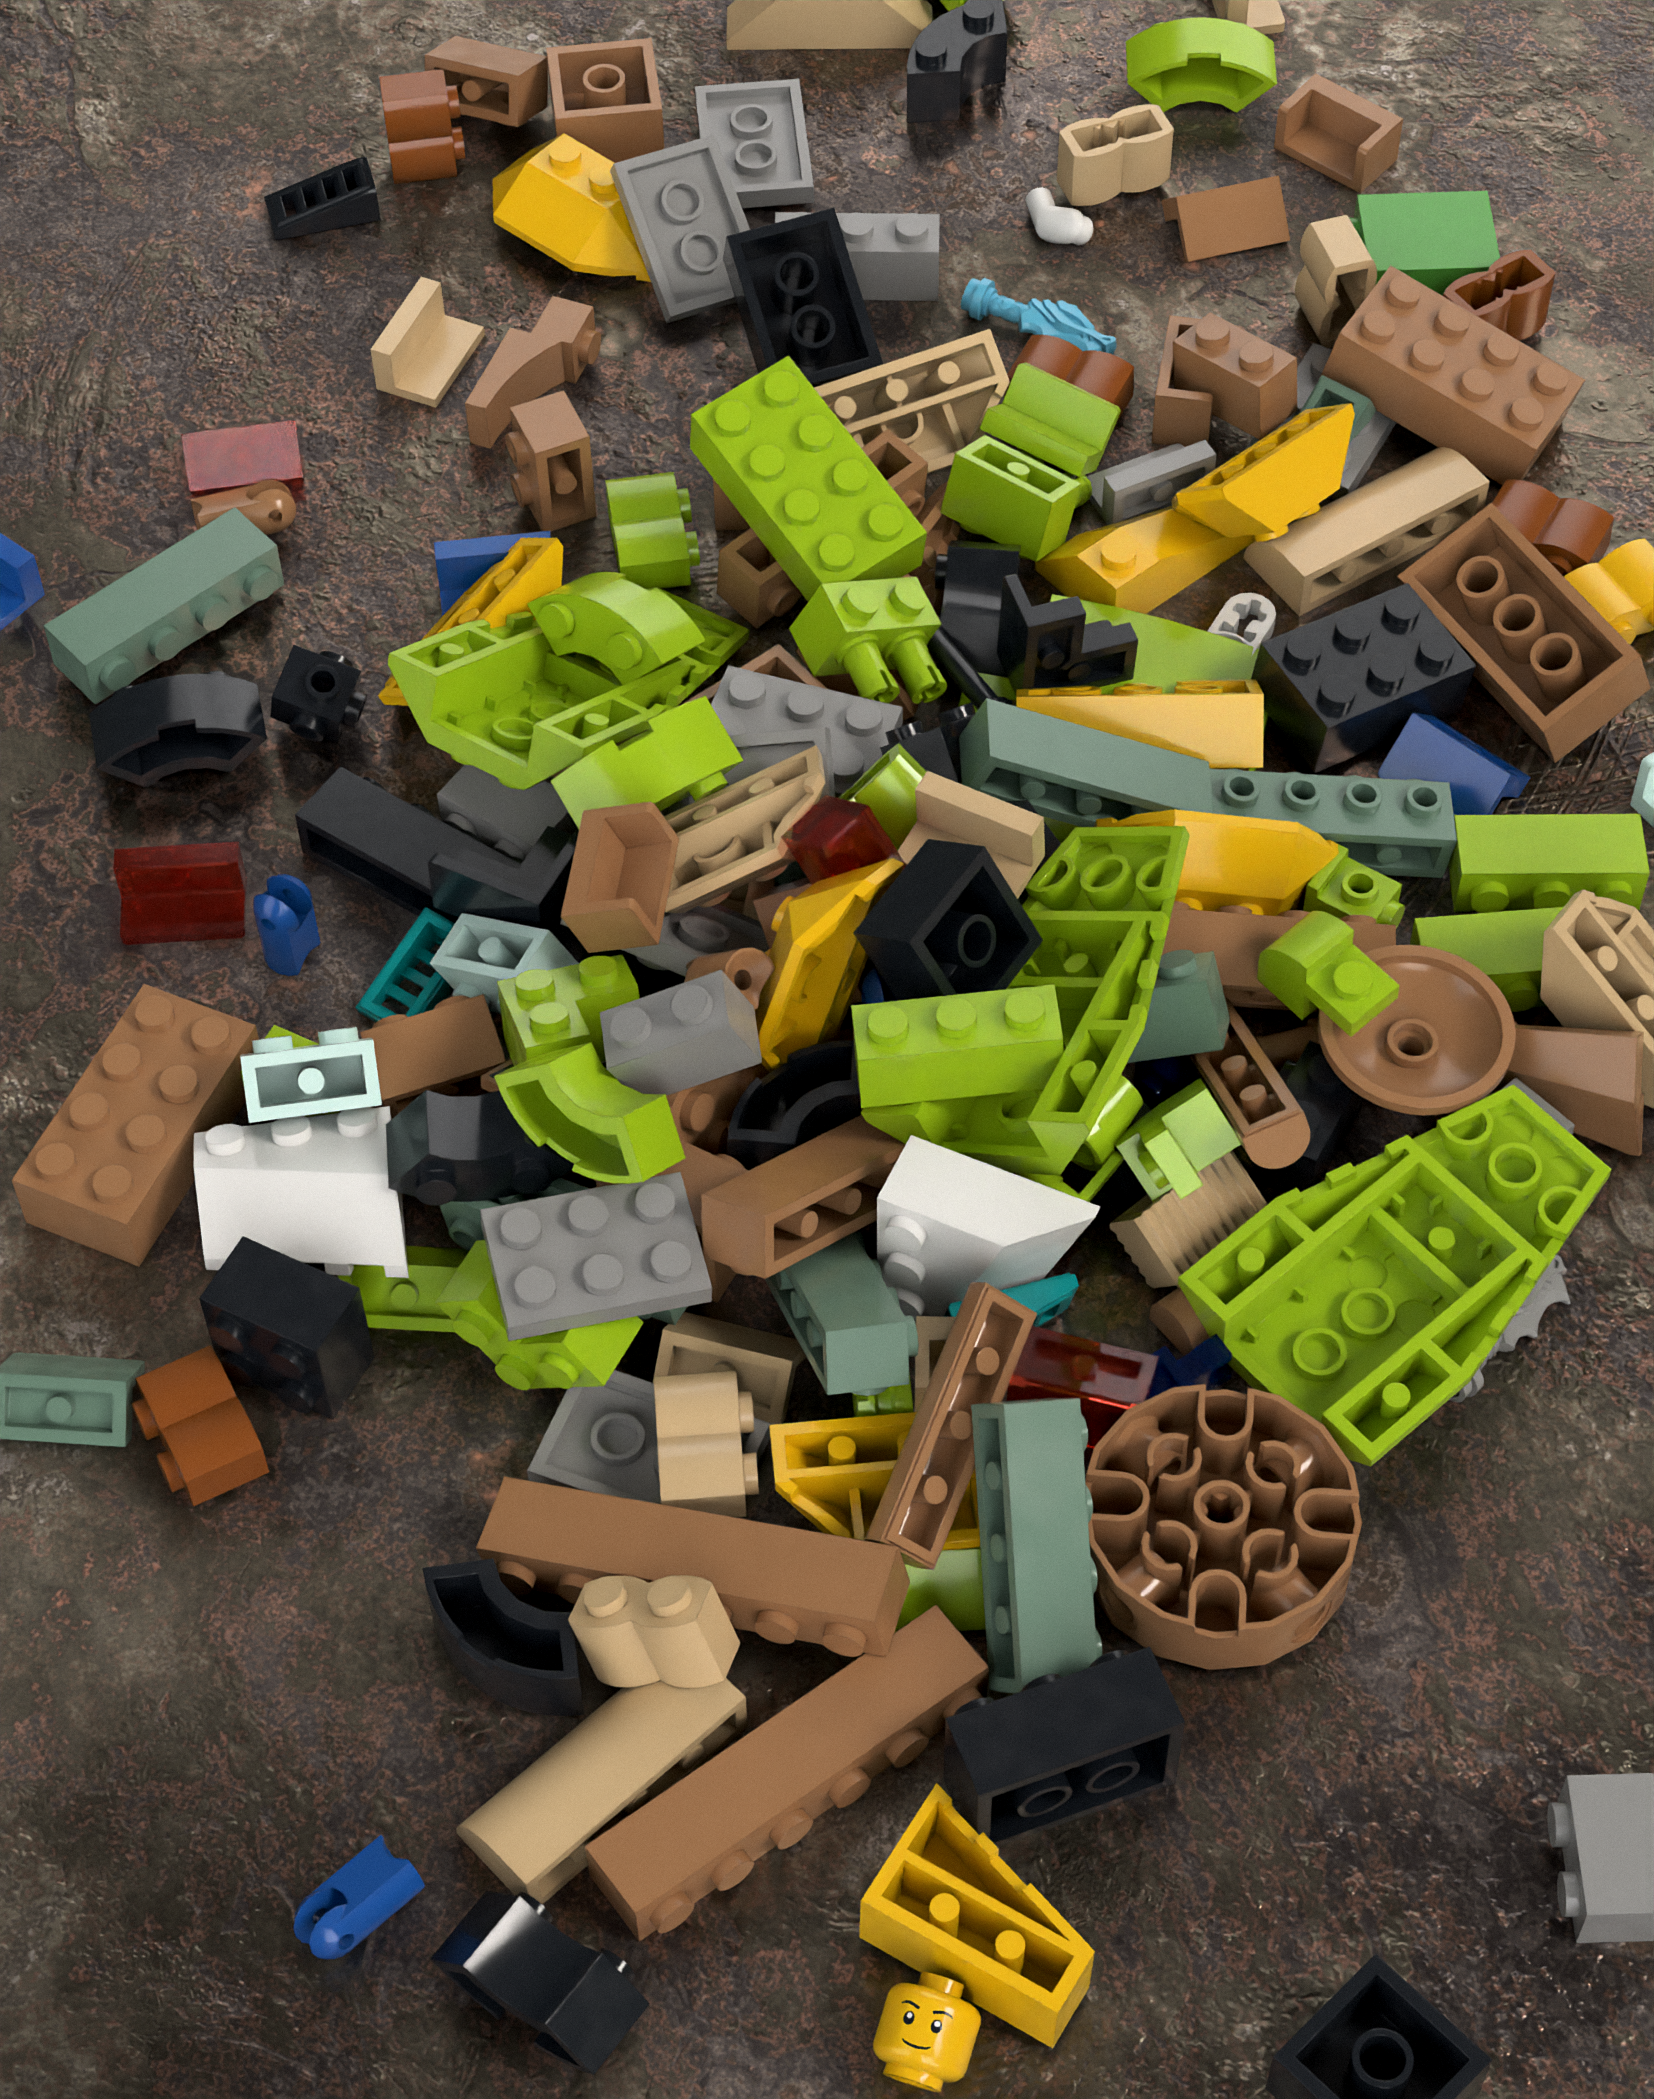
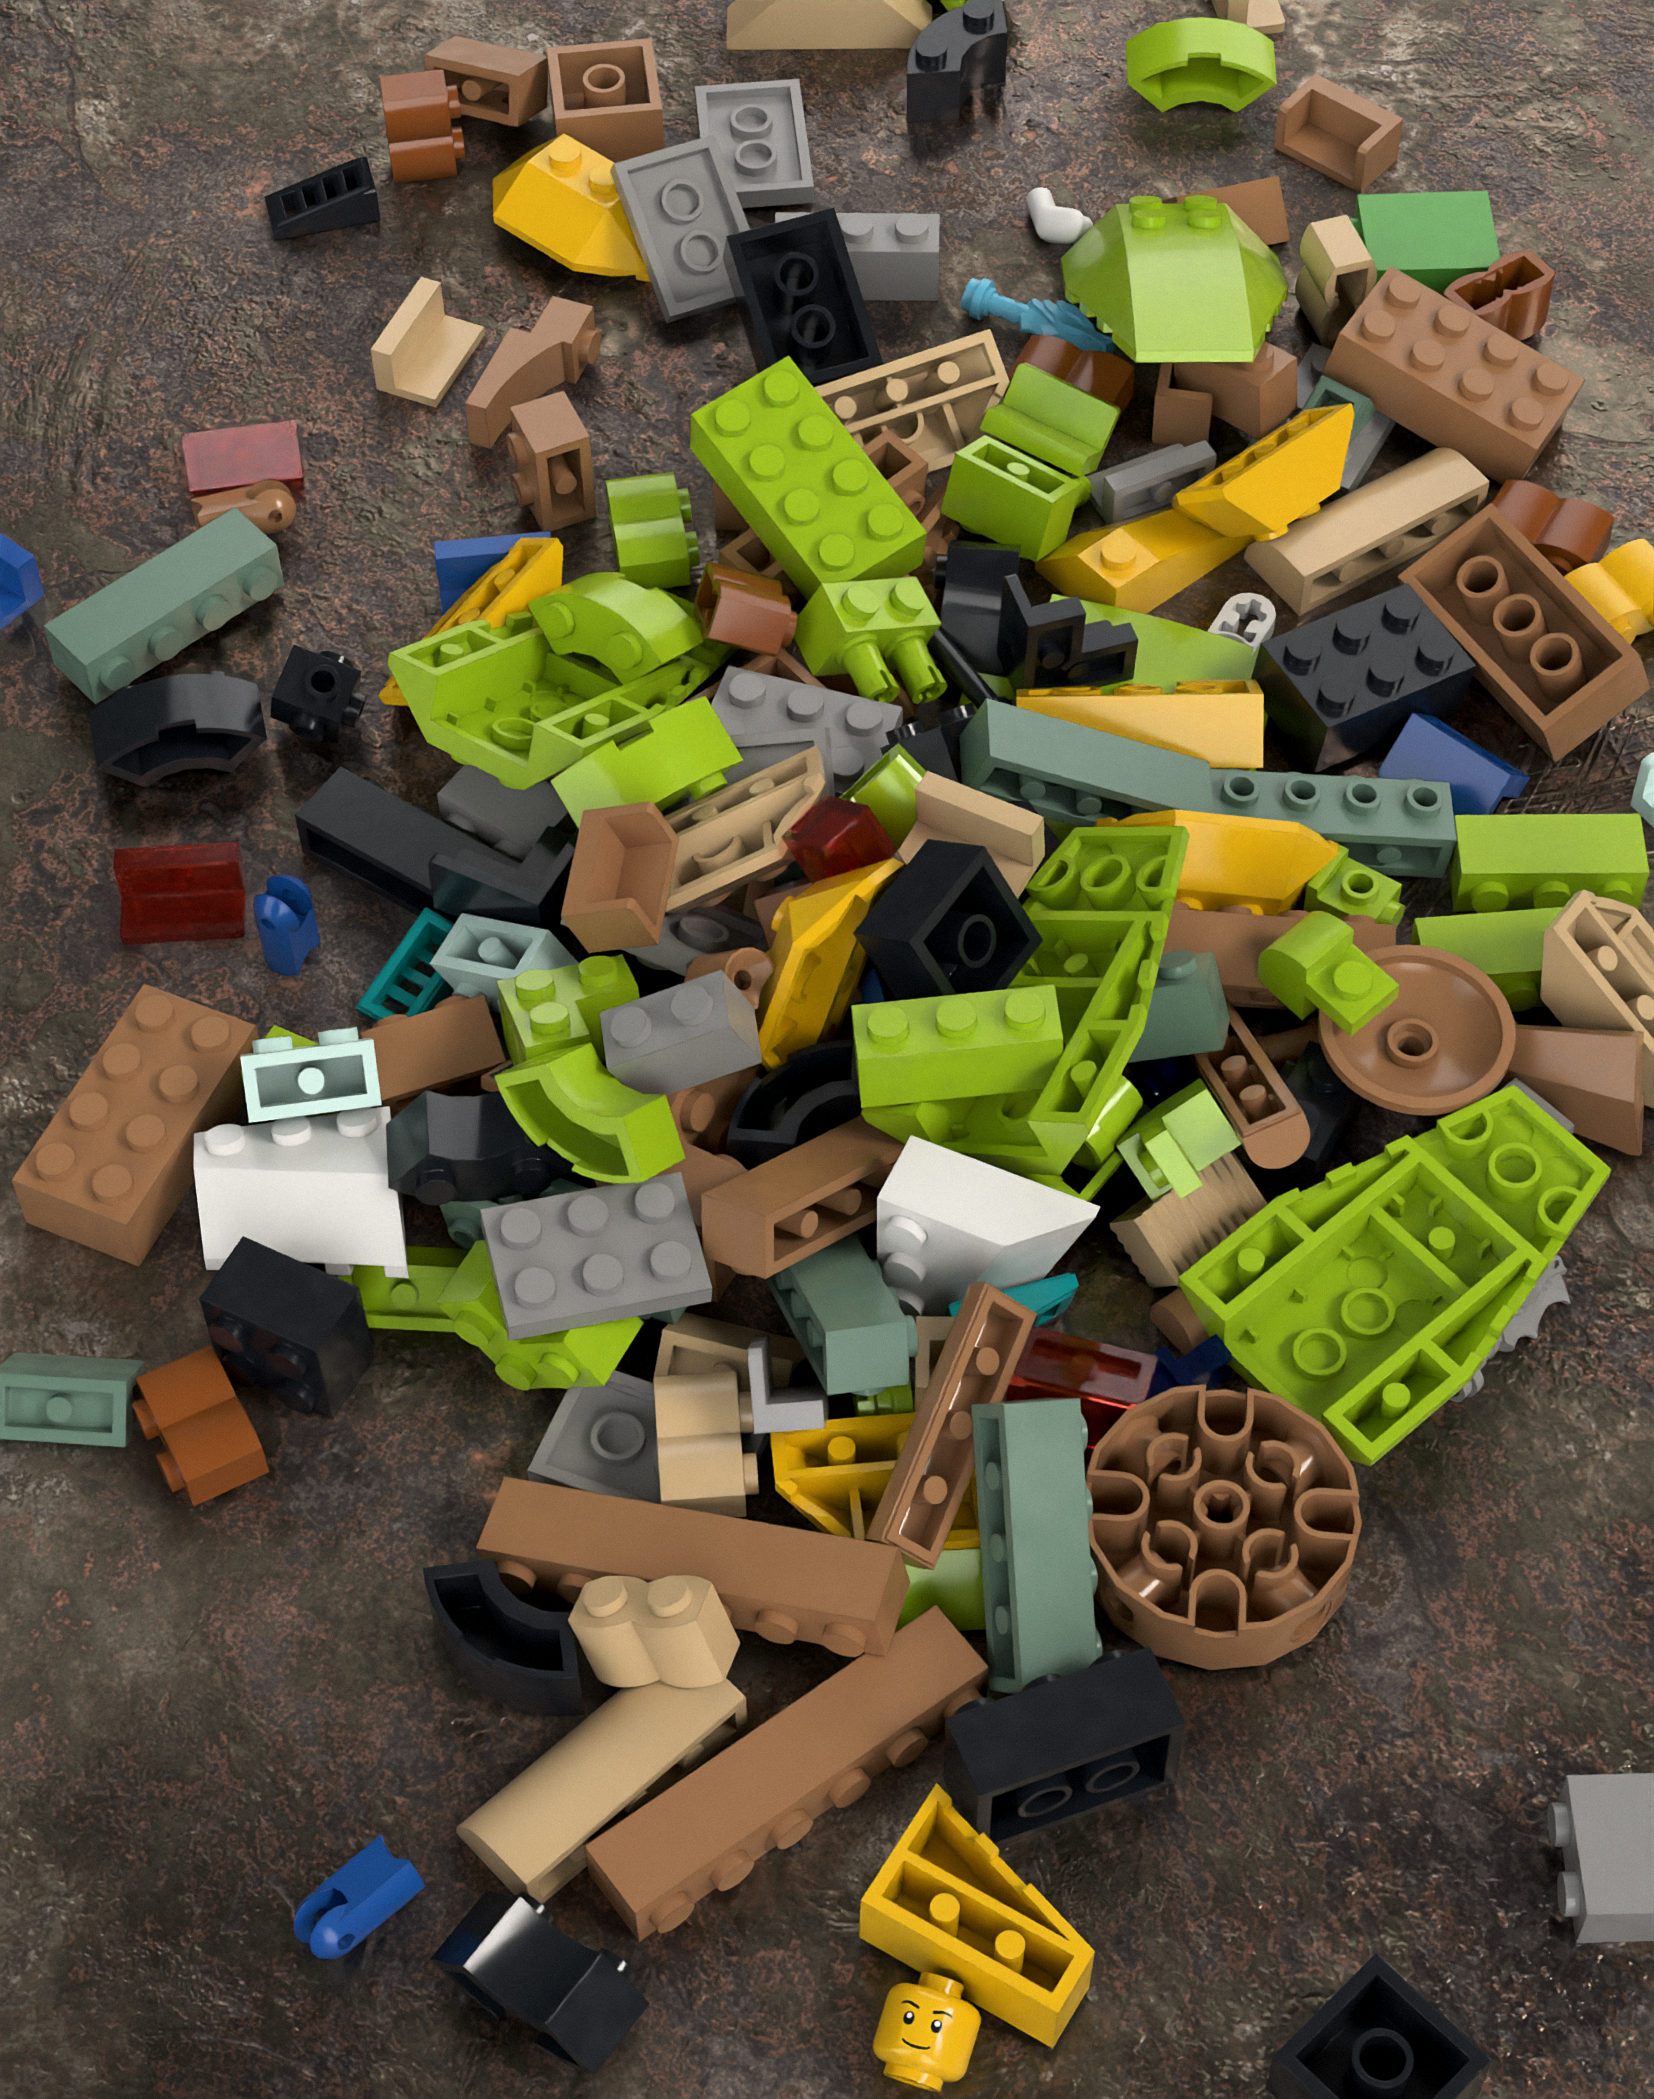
(744, 610): none -> dark orange brick
(782, 1407): none -> light grey panel
(1114, 155): tan brick -> none
(1176, 281): none -> lime wedge

